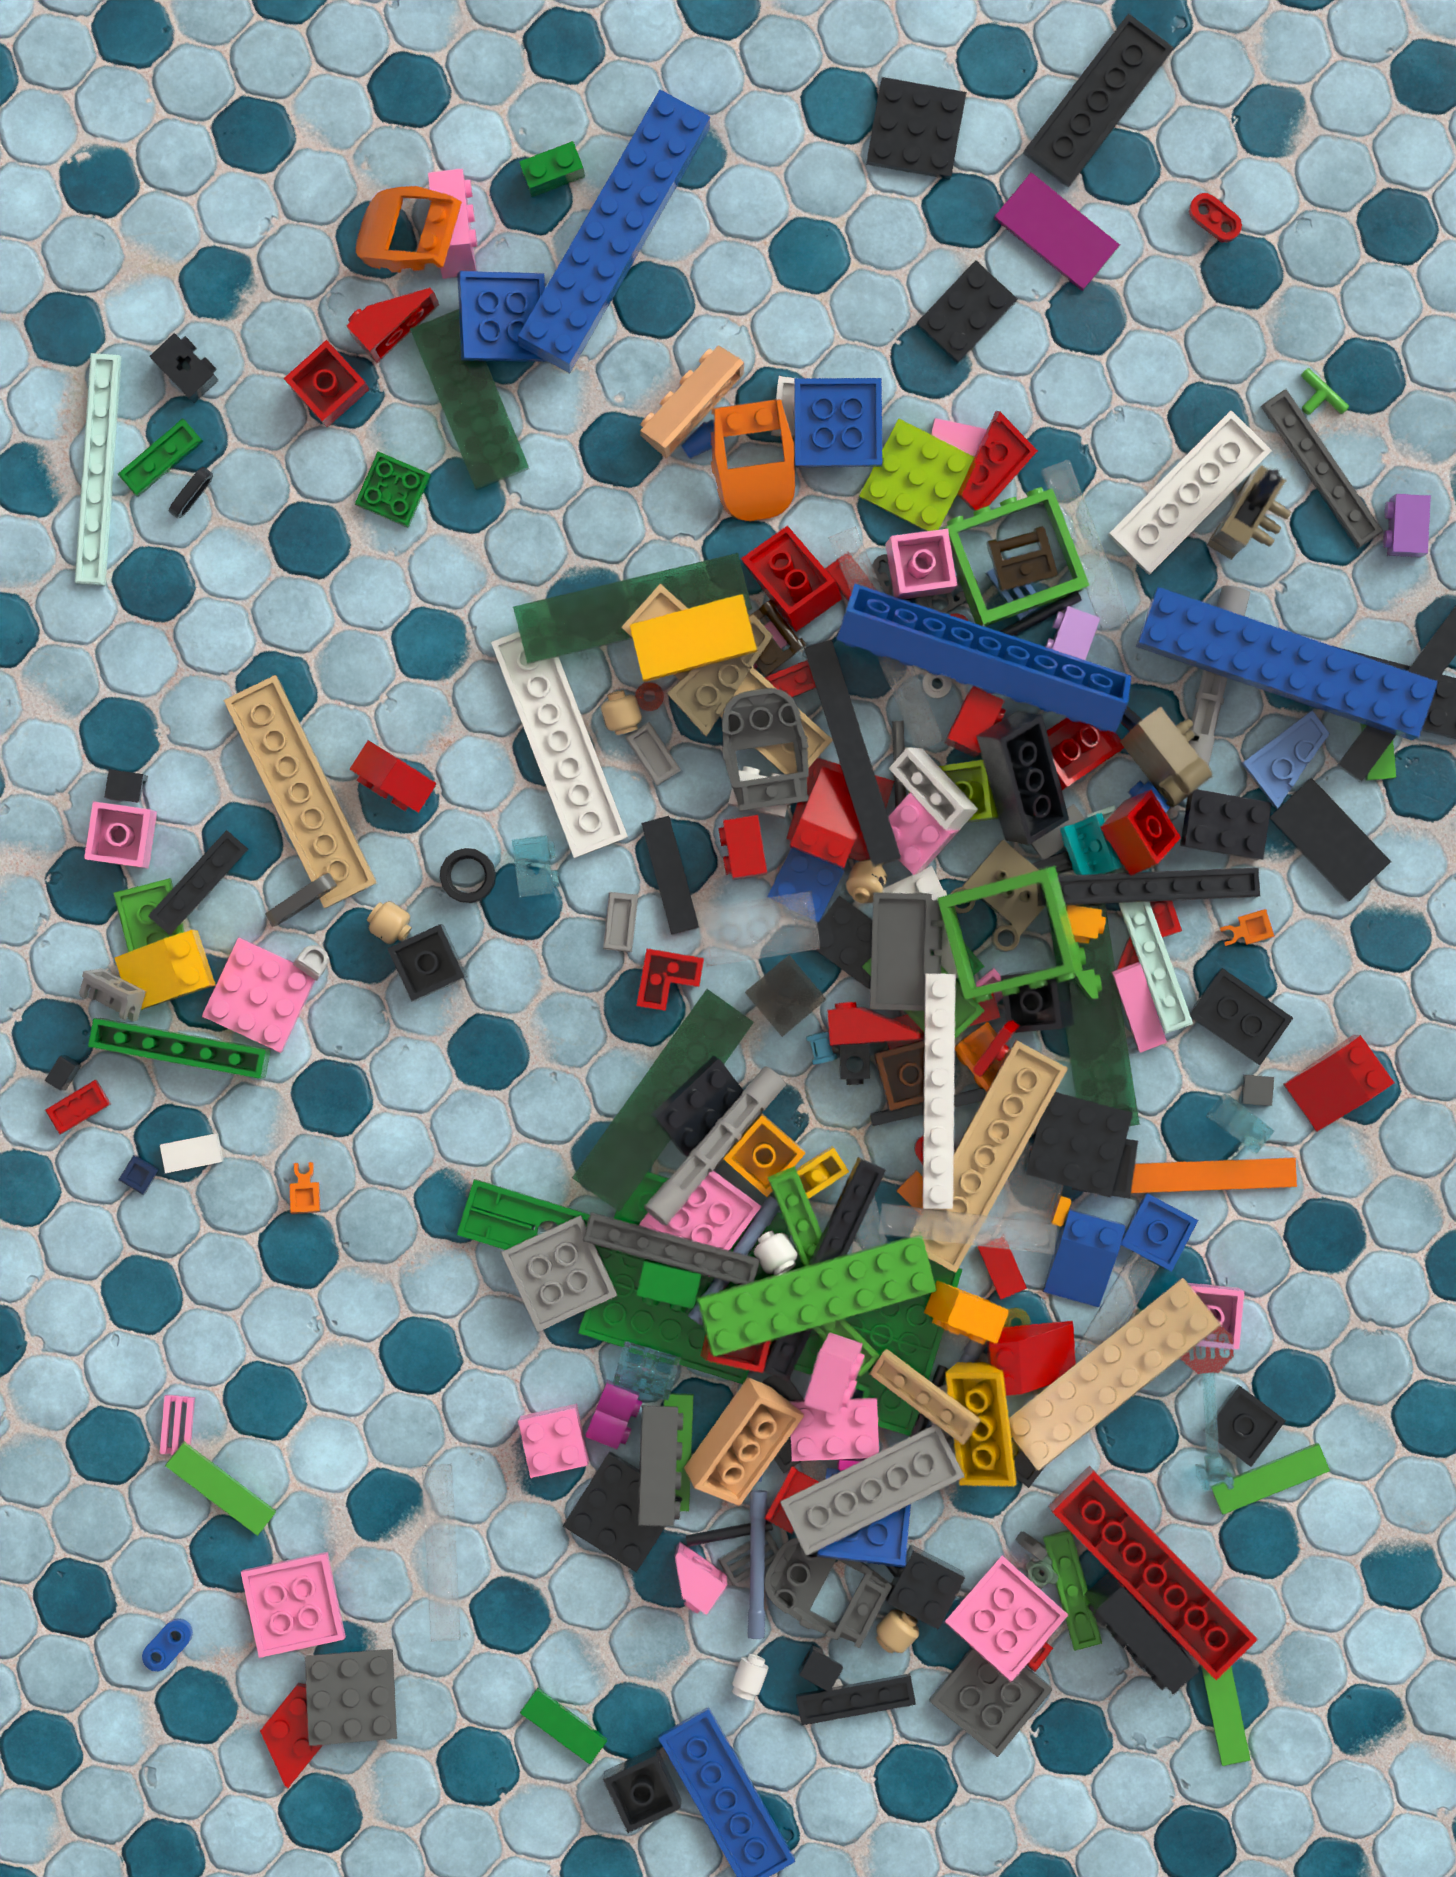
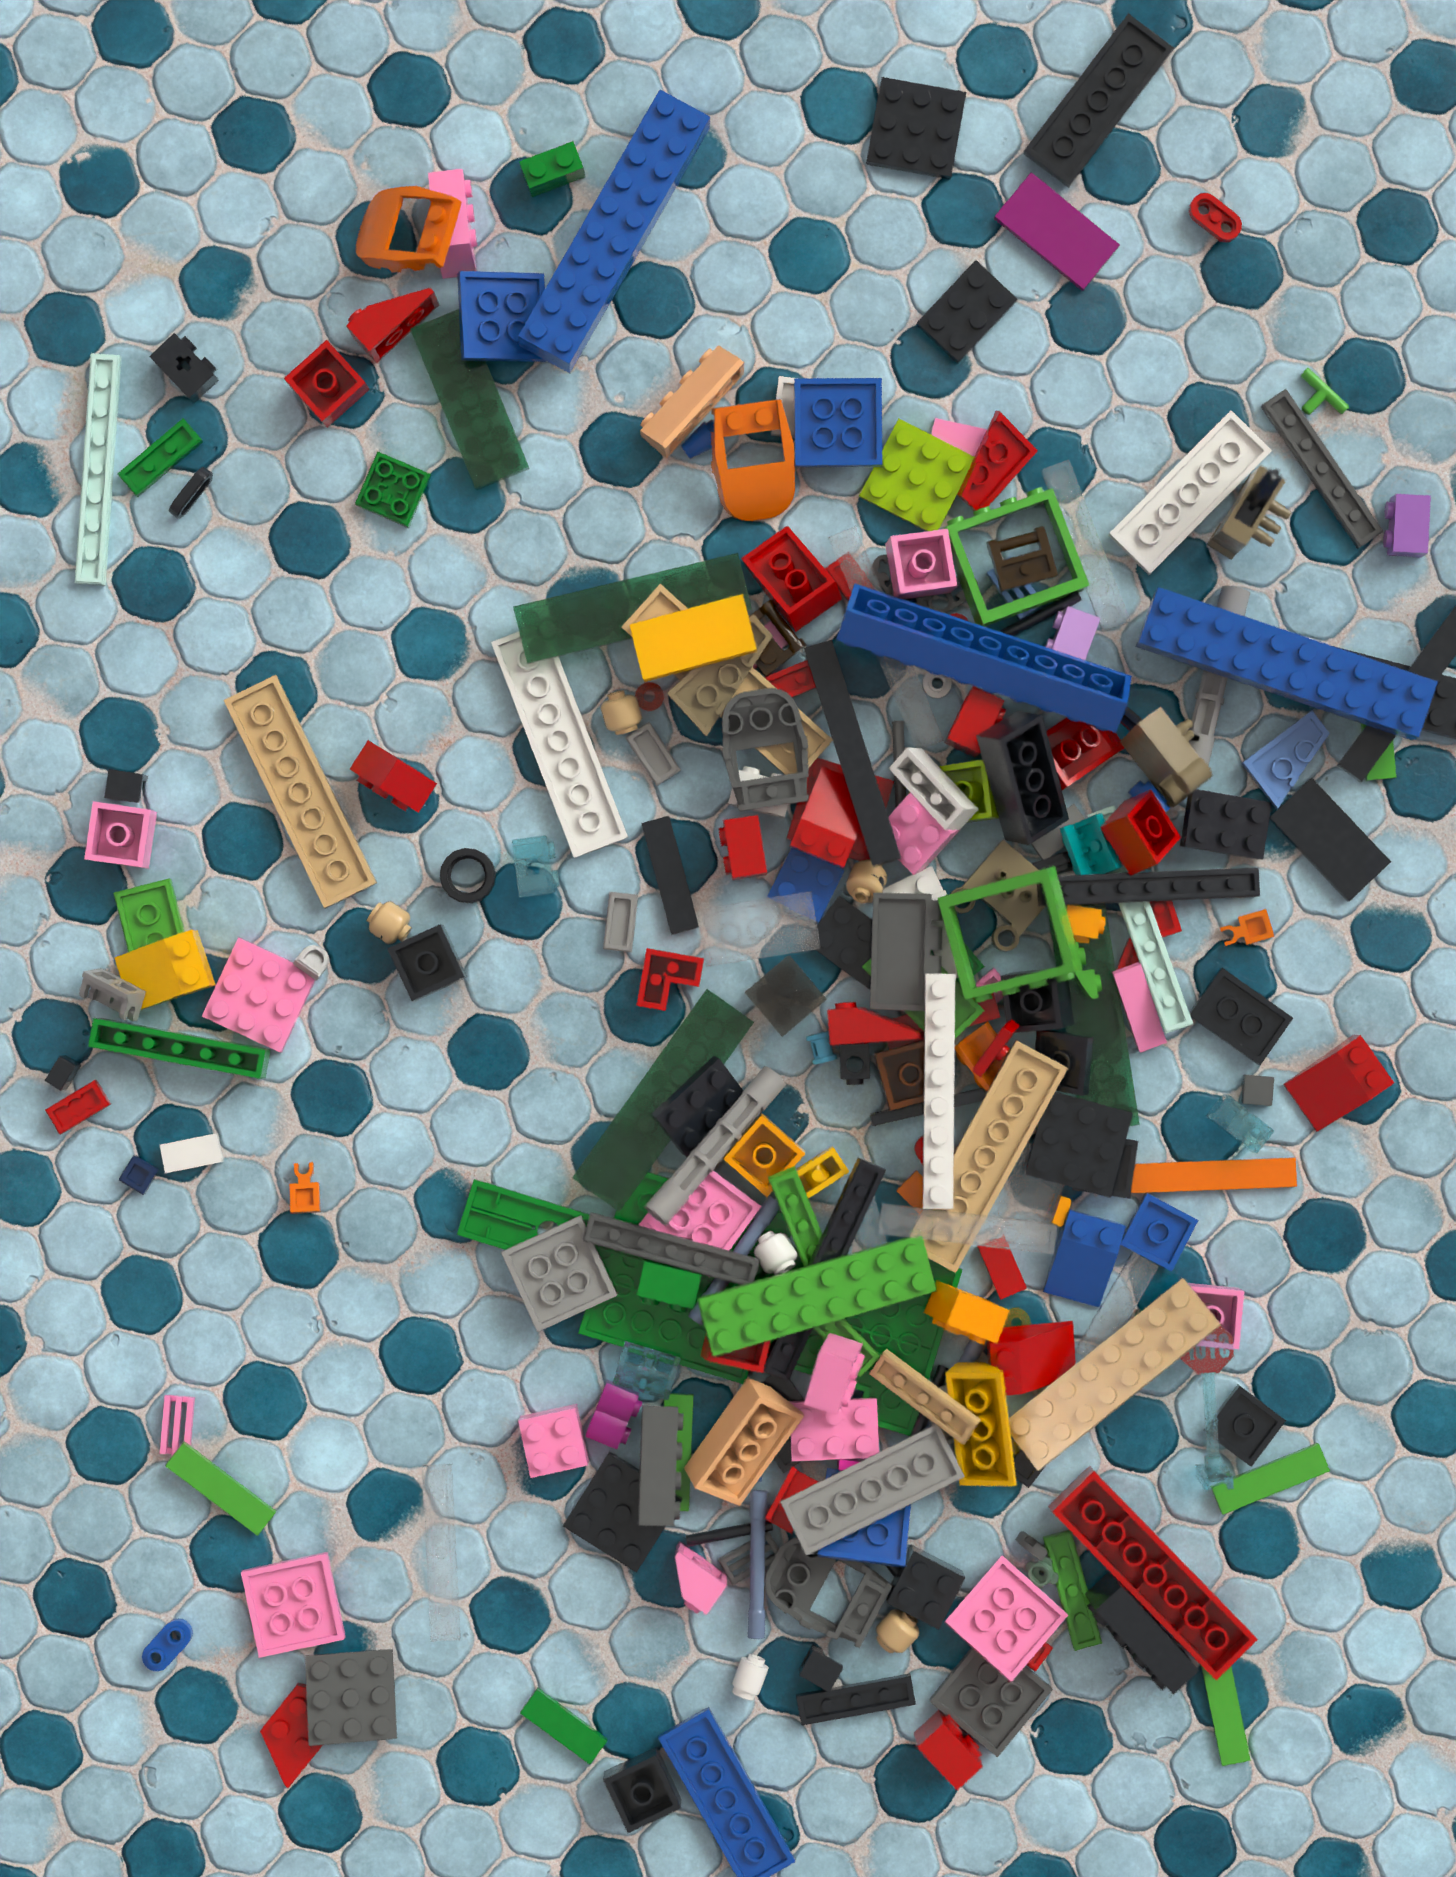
(198, 882): black plate -> none
(301, 899): dark grey beam -> none
(948, 1749): none -> red brick
(1071, 1051): none -> black plate

